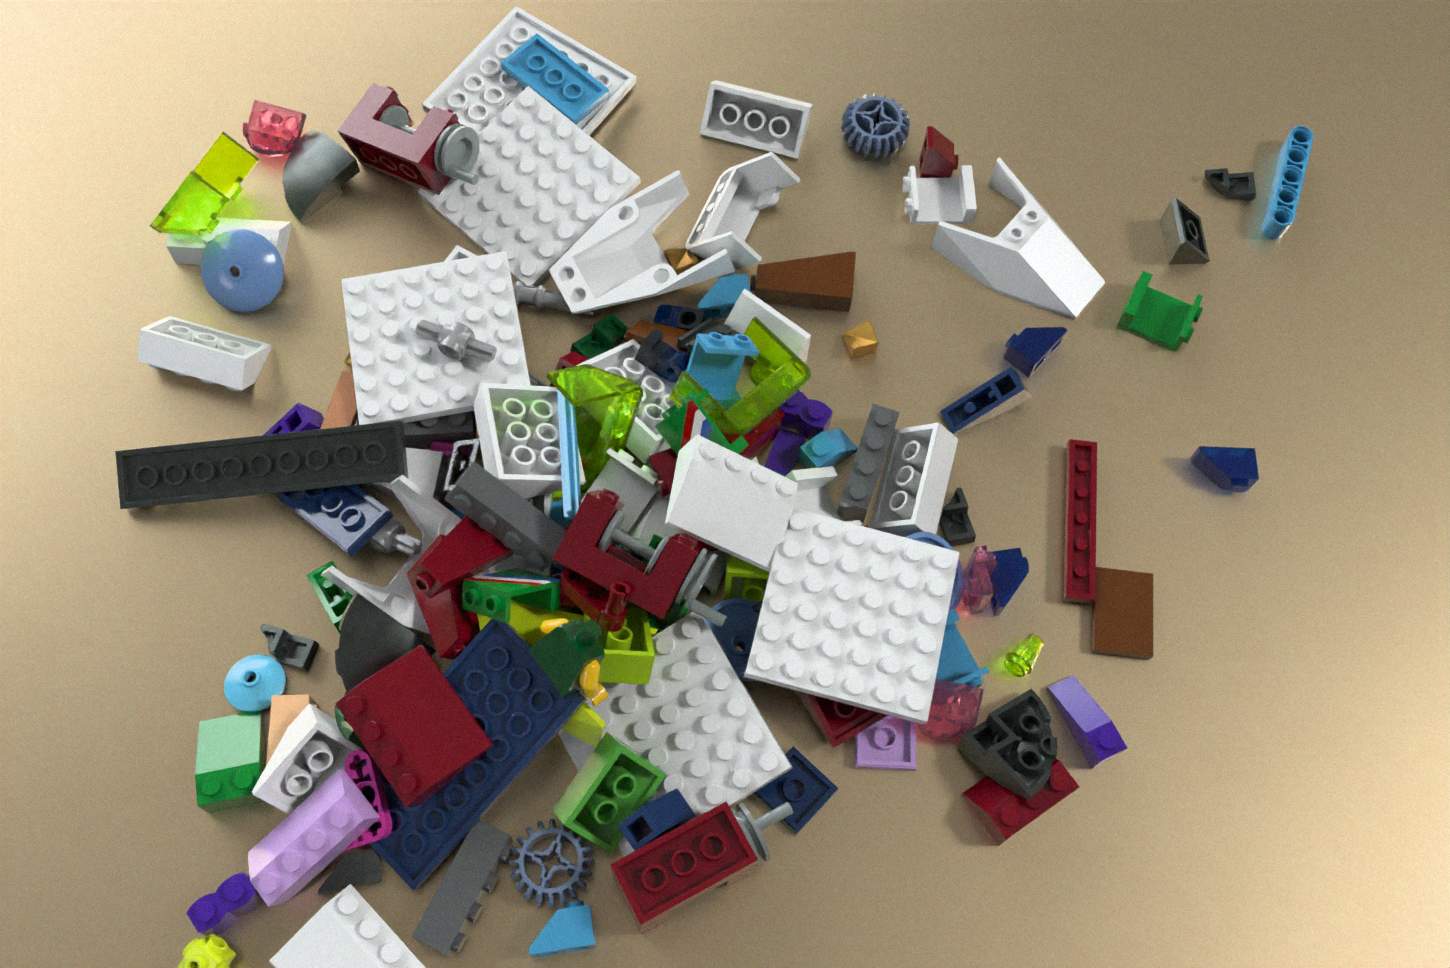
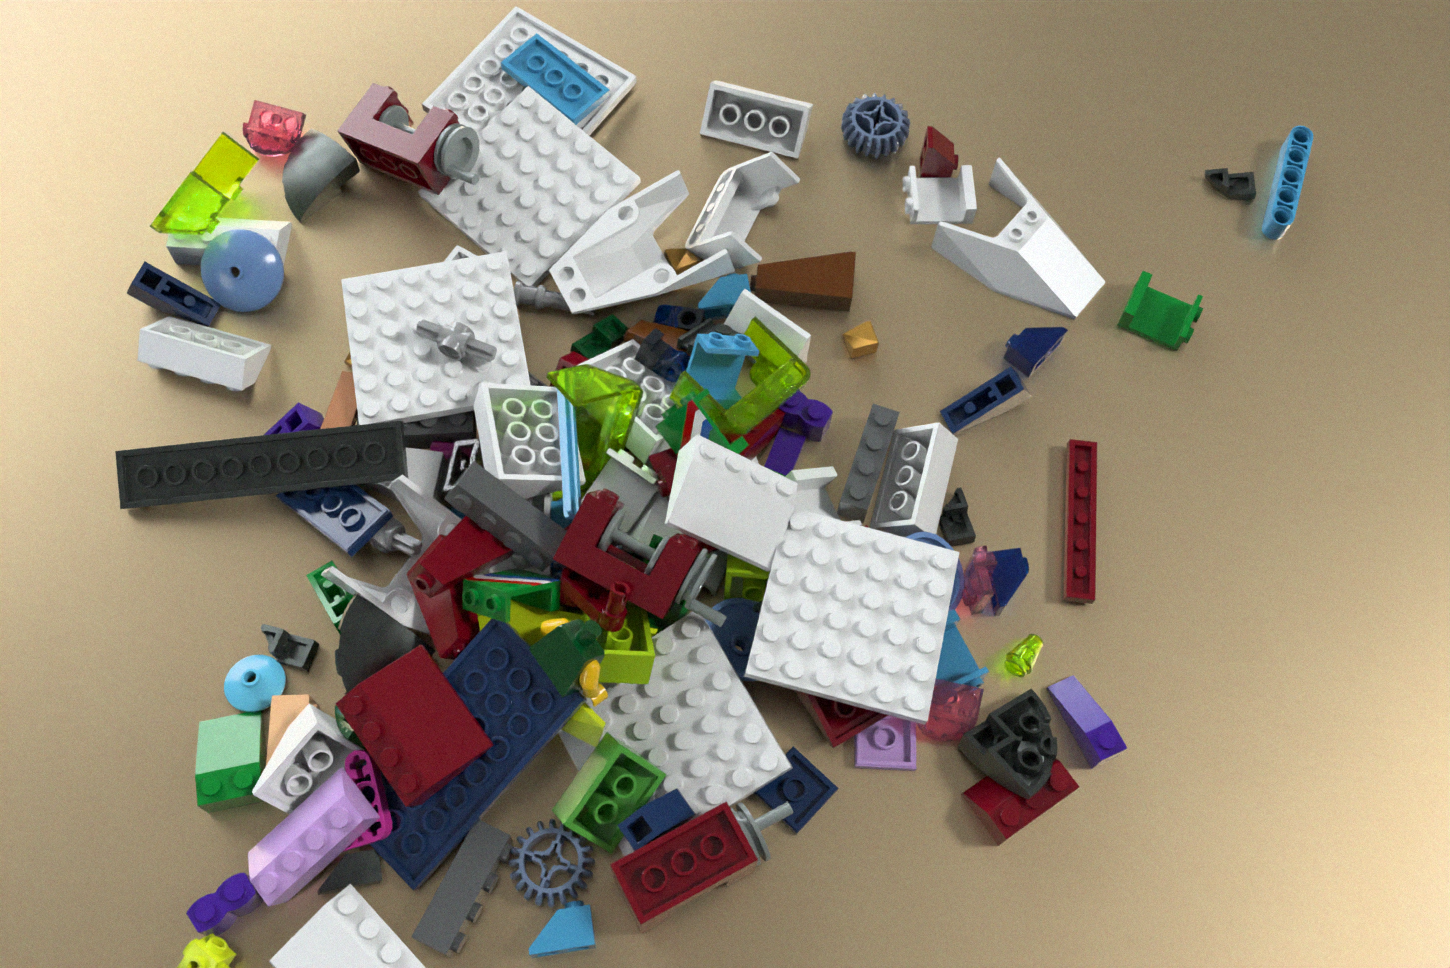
(172, 296): none -> dark blue slope
(826, 450): dark azure slope -> none
(1123, 613): reddish brown tile -> none
(1183, 235): pearl dark grey slope -> none
(1227, 466): clear blue slope -> none

